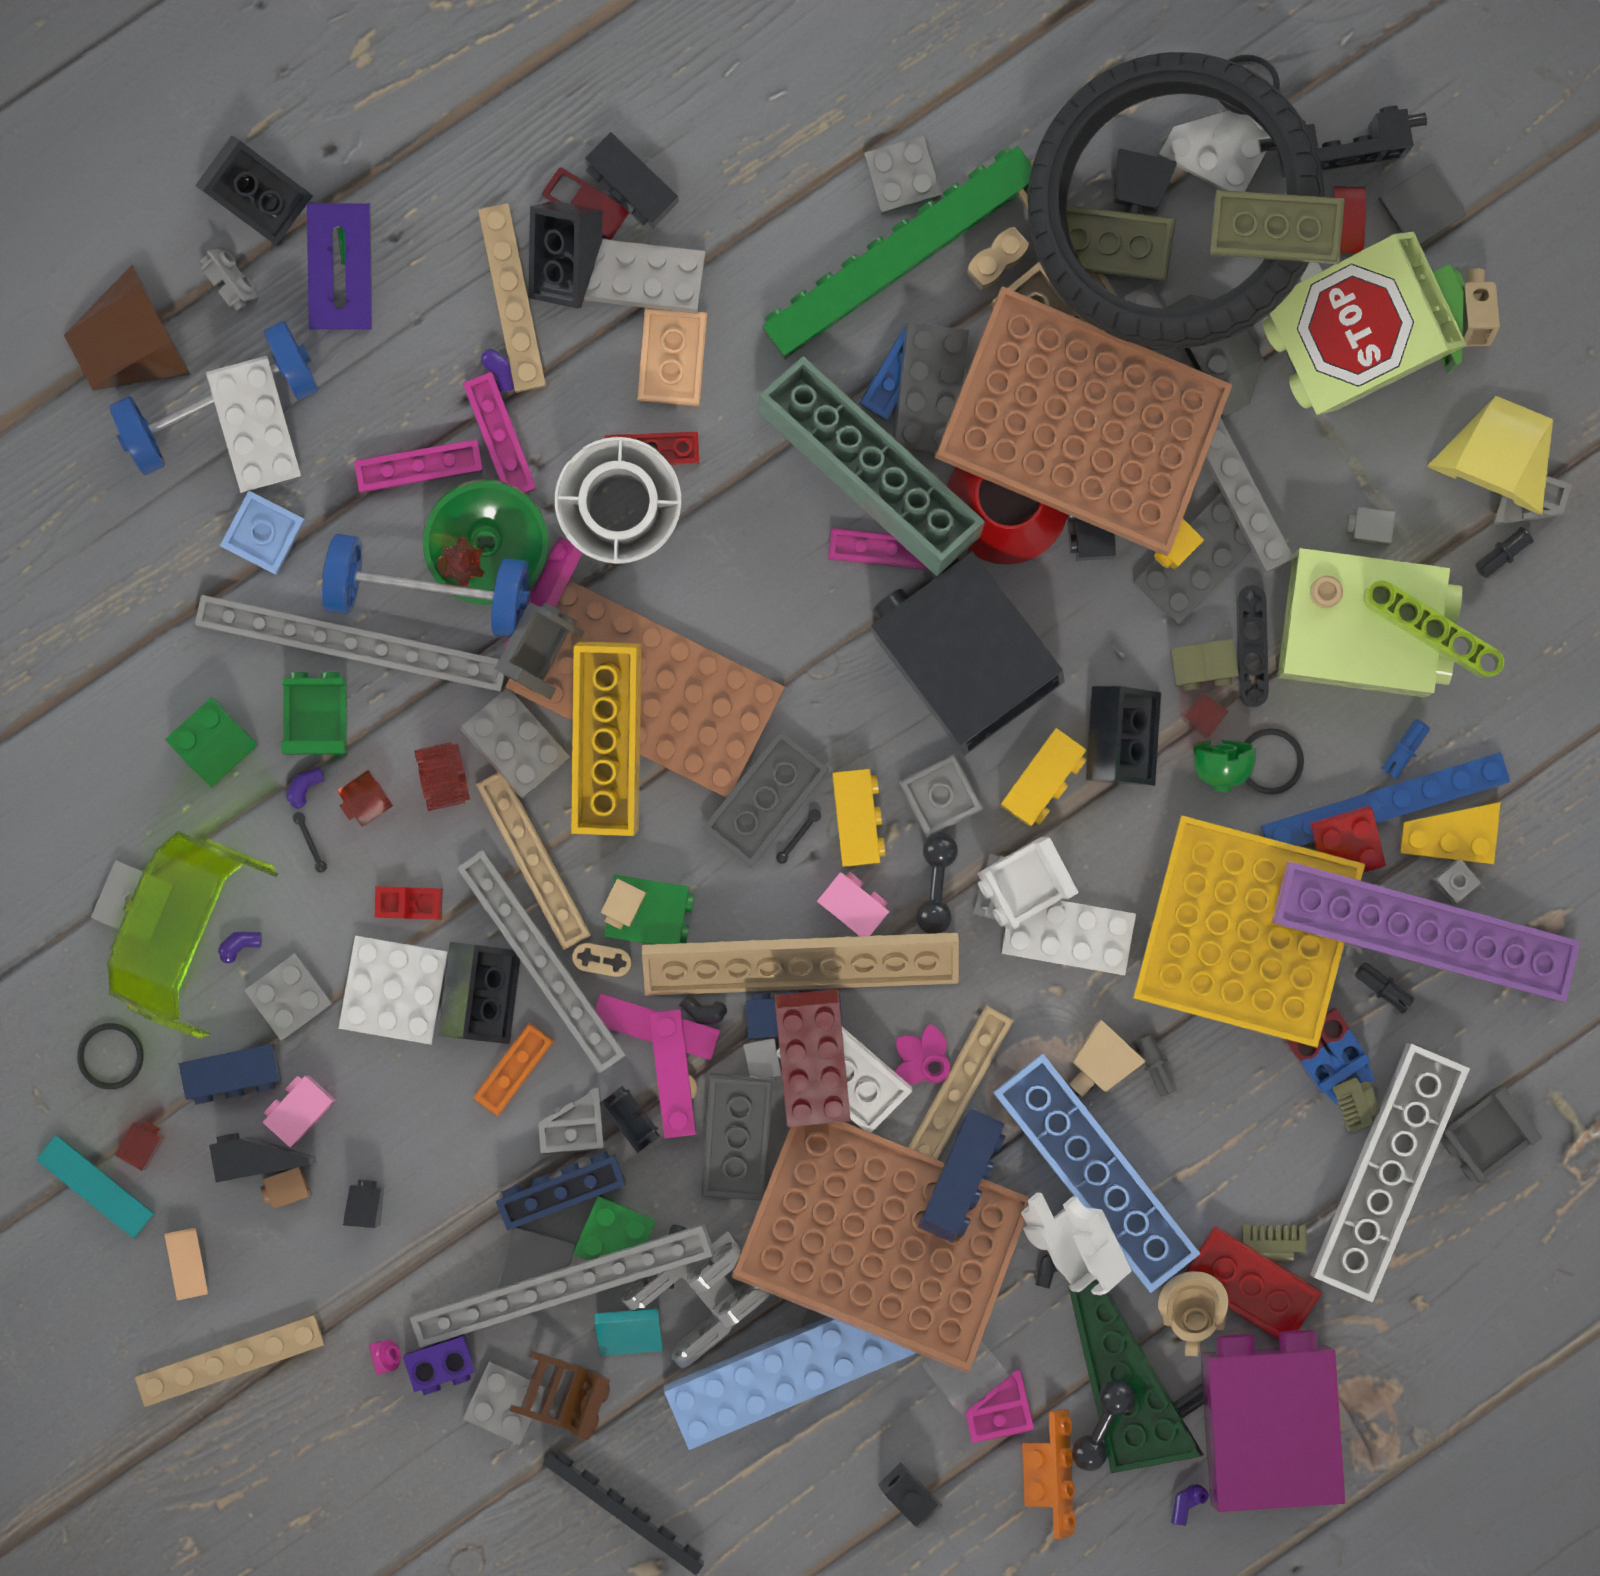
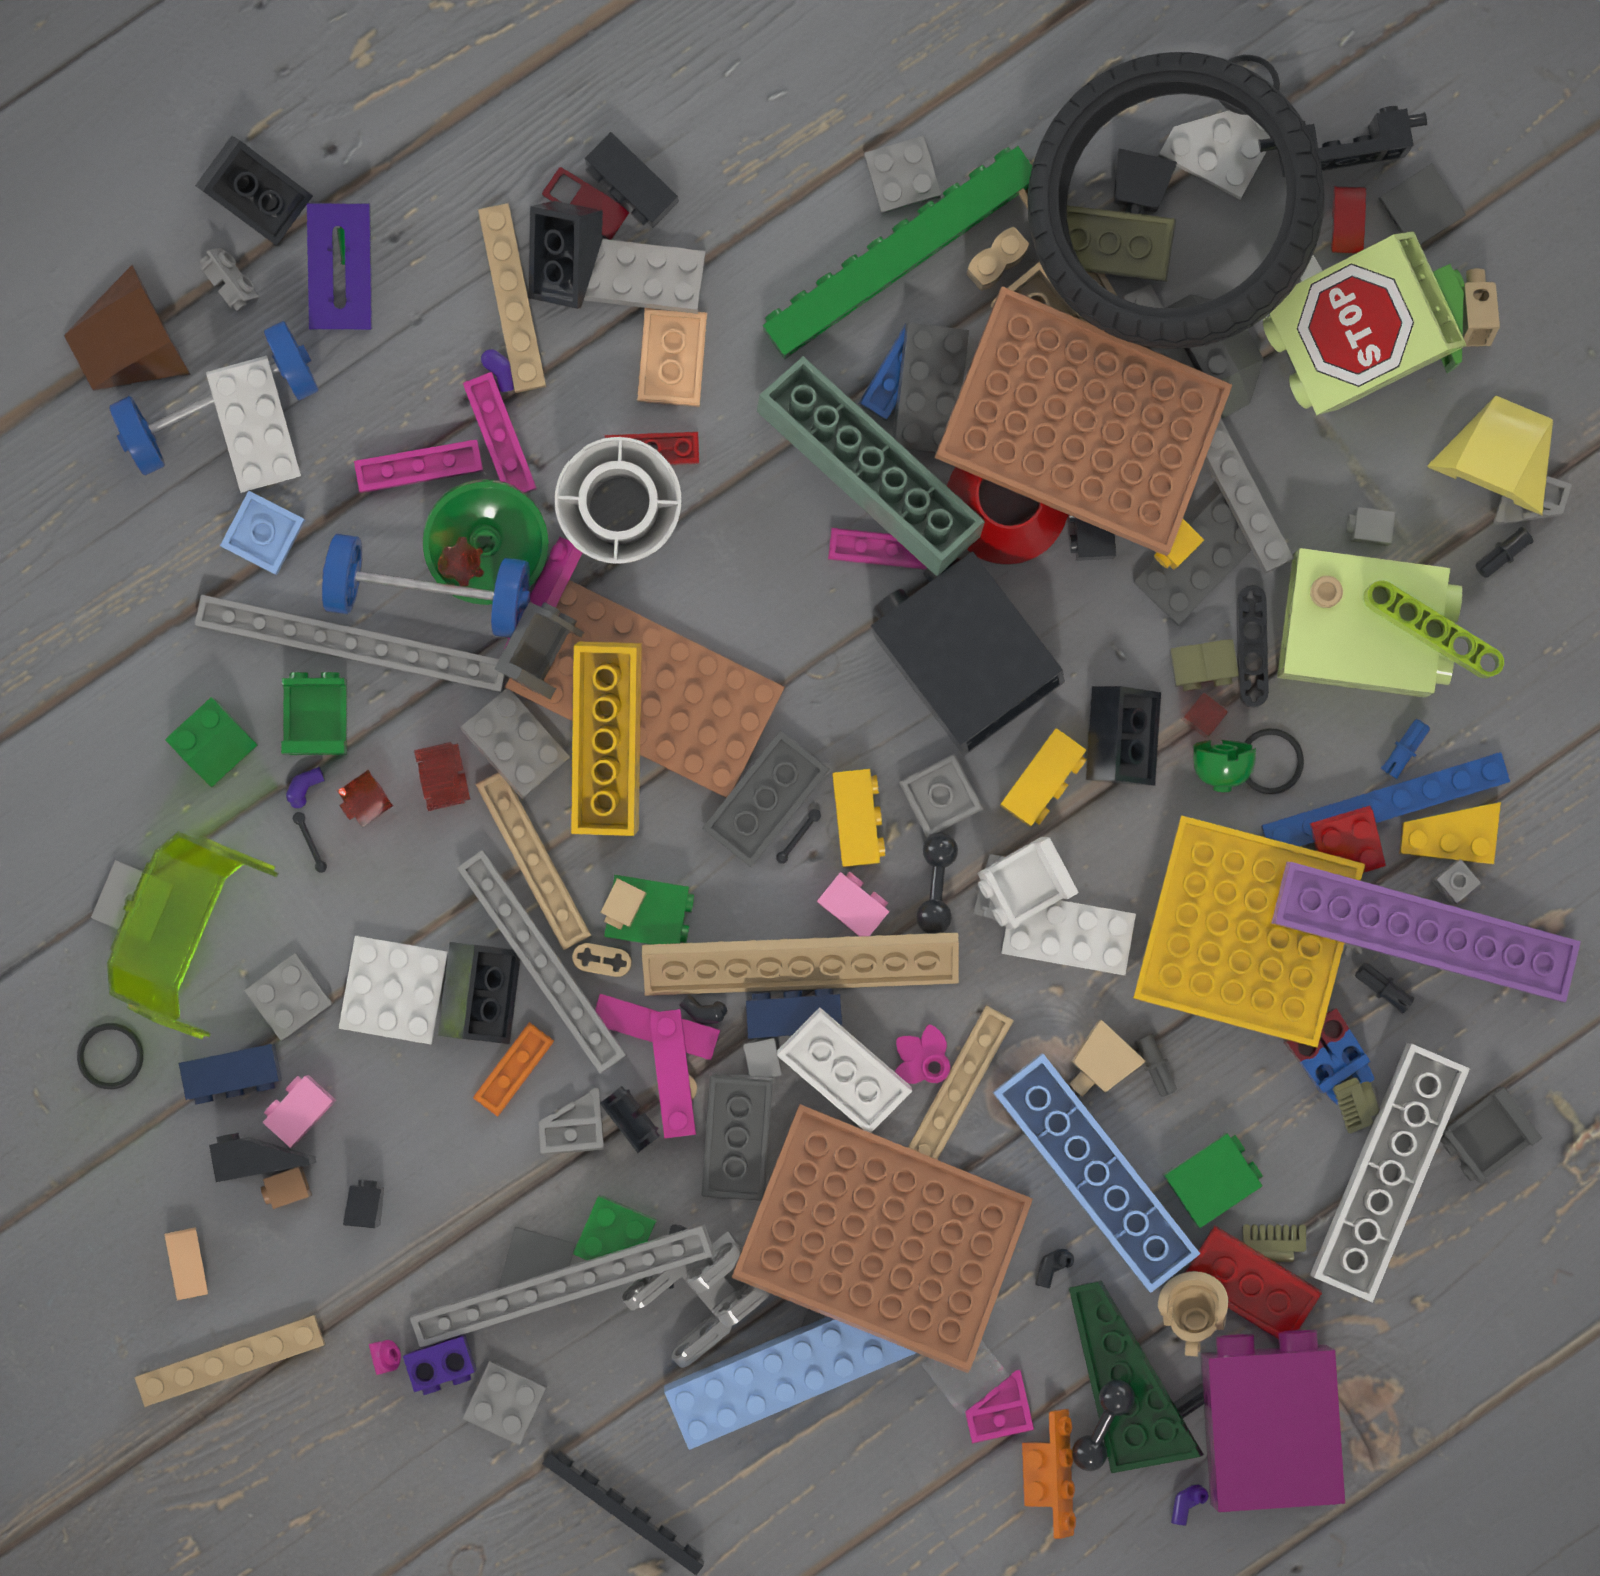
(95, 1186): teal tile -> none
(140, 1144): clear red brick -> none
(235, 942): dark purple arm -> none
(408, 903): red slope -> none
(558, 1193): dark blue brick -> none
(579, 1403): reddish brown plate -> none
(628, 1332): teal tile -> none
(812, 1057): dark red brick -> none
(909, 1495): black torso -> none
(961, 1176): dark blue brick -> none
(1077, 1242): white piece -> none
(1214, 1179): none -> green panel
(1277, 226): olive tile -> none

